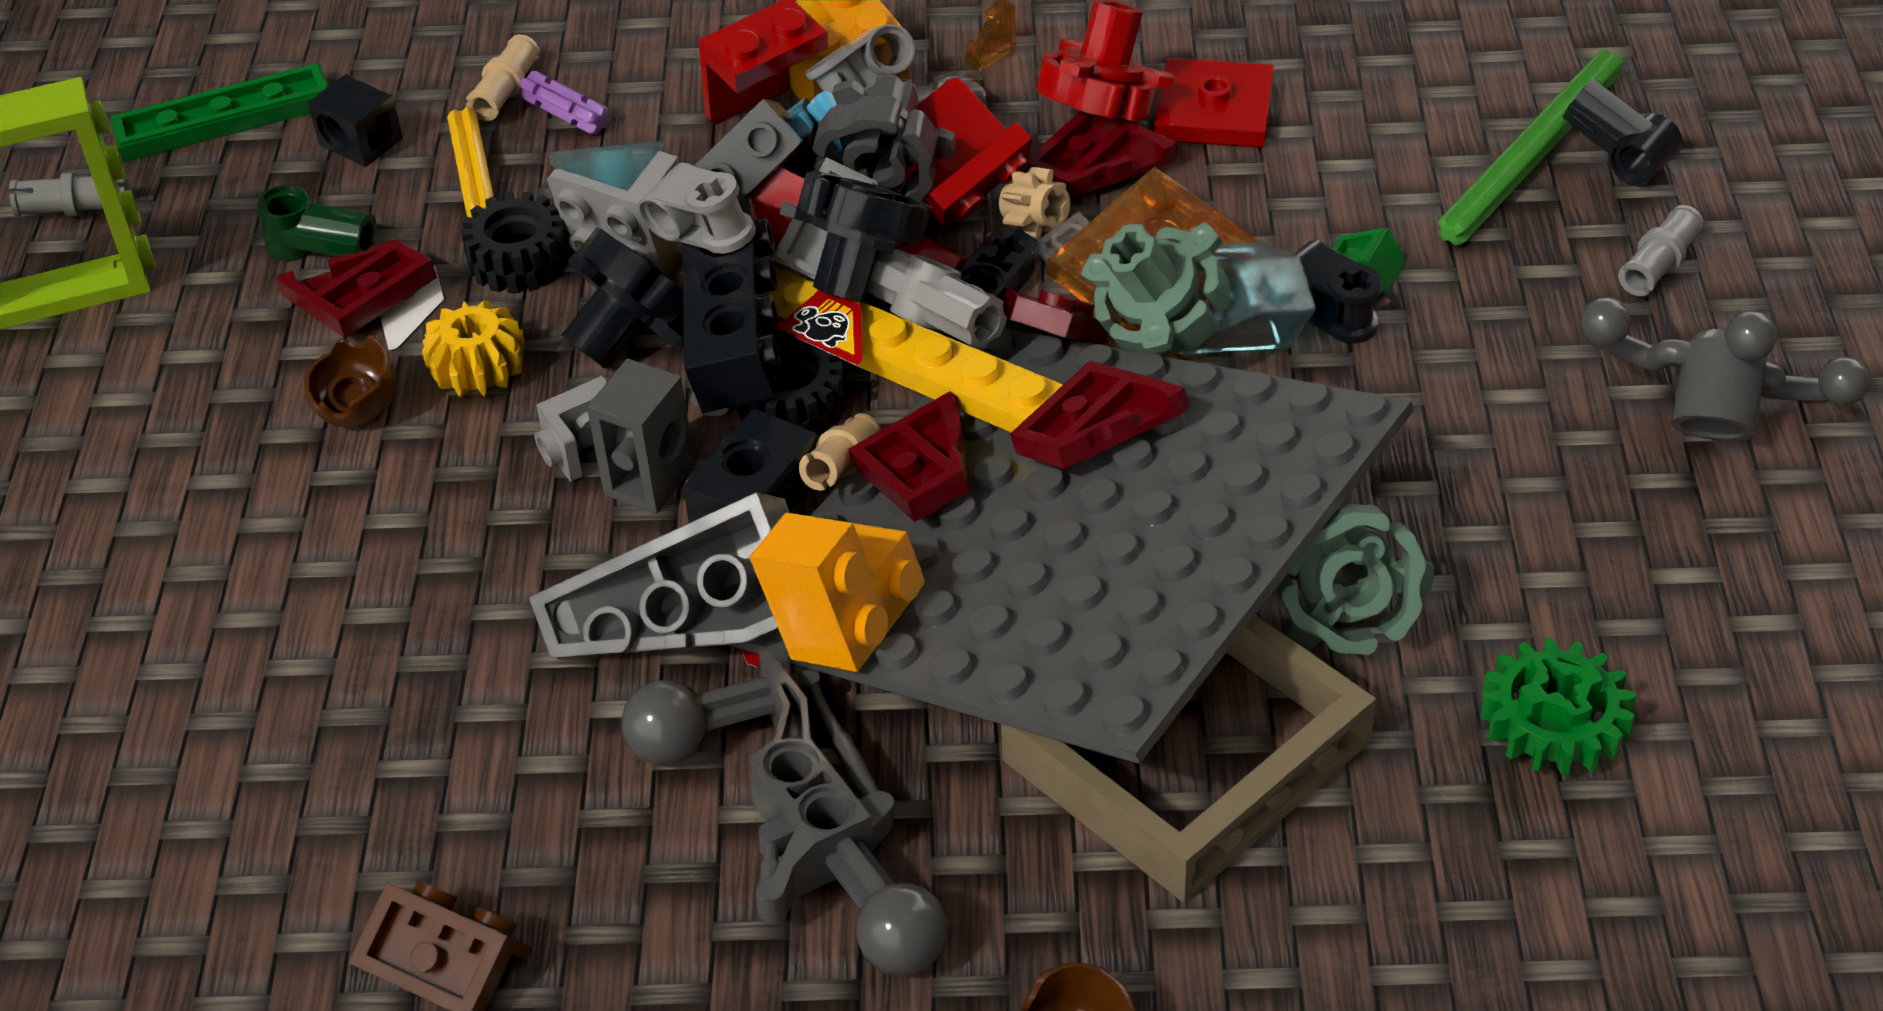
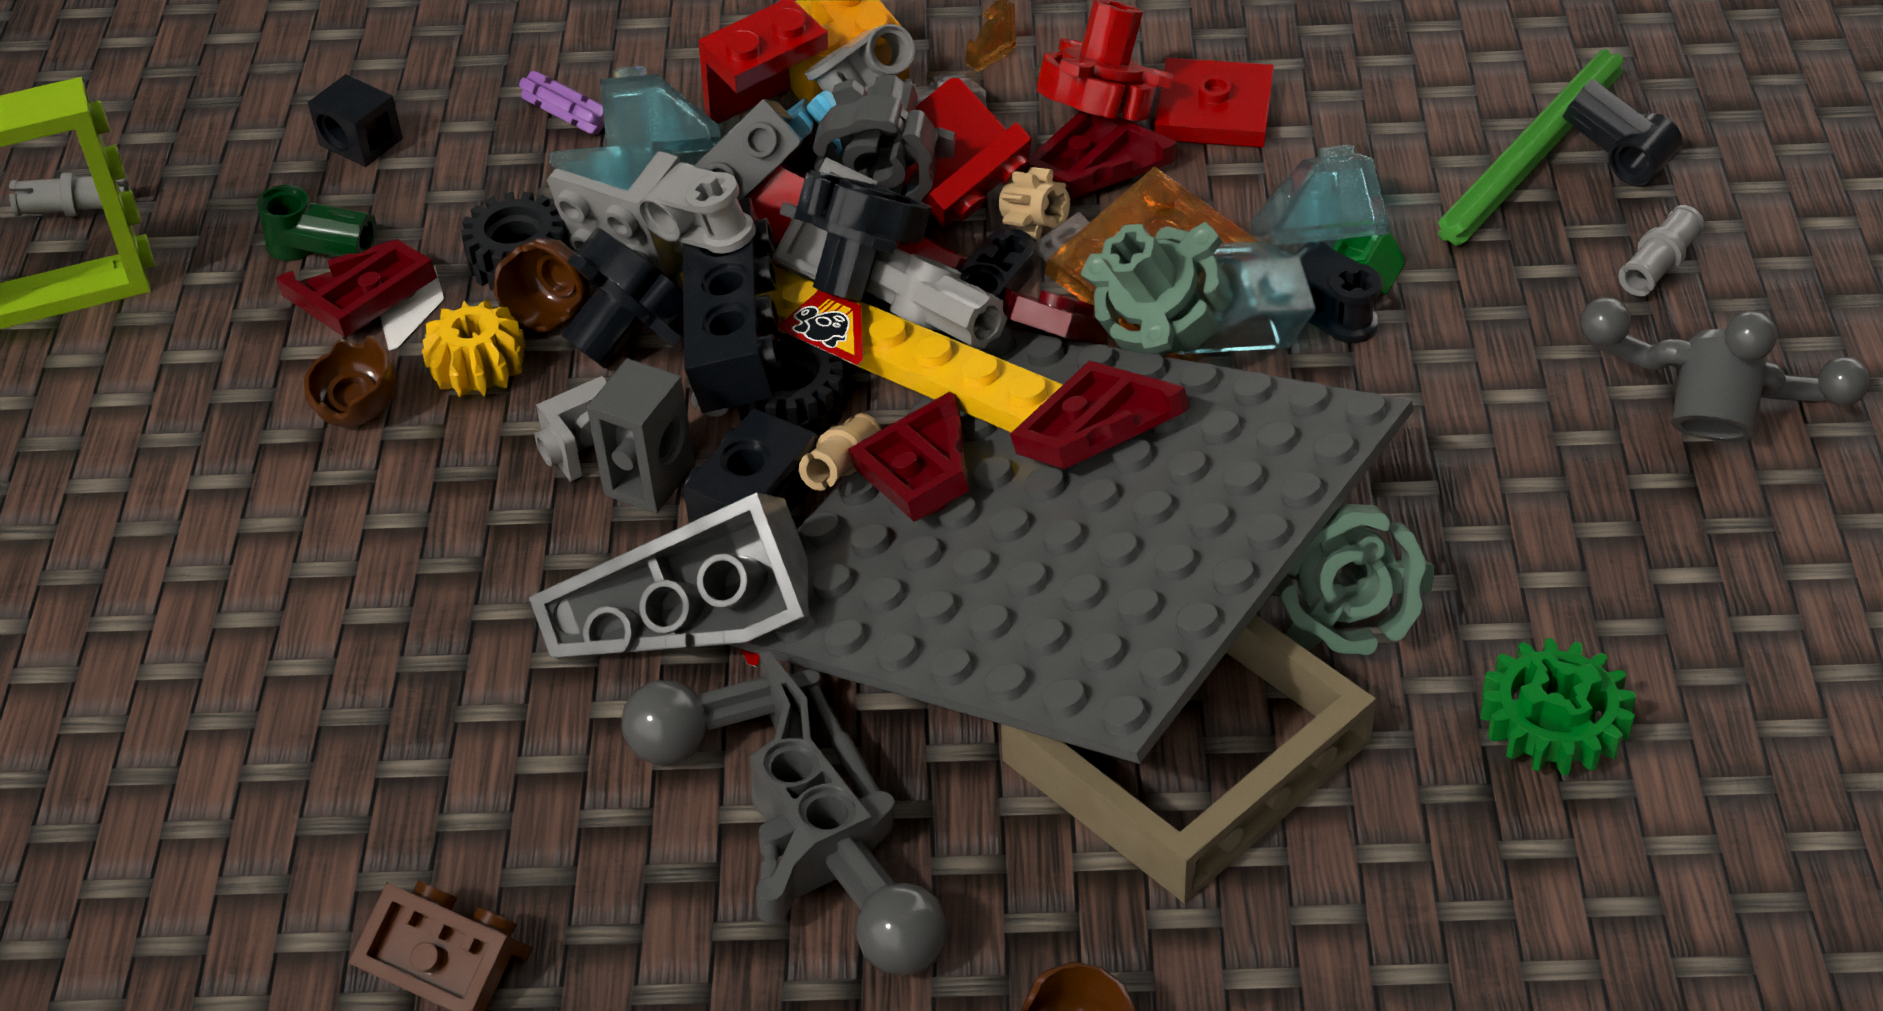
(217, 112): green tile -> none
(470, 158): yellow axle -> none
(502, 77): tan pin -> none
(540, 285): none -> reddish brown hair
(651, 110): none -> clear light blue slope
(835, 586): light orange brick -> none
(1324, 201): none -> clear light blue slope

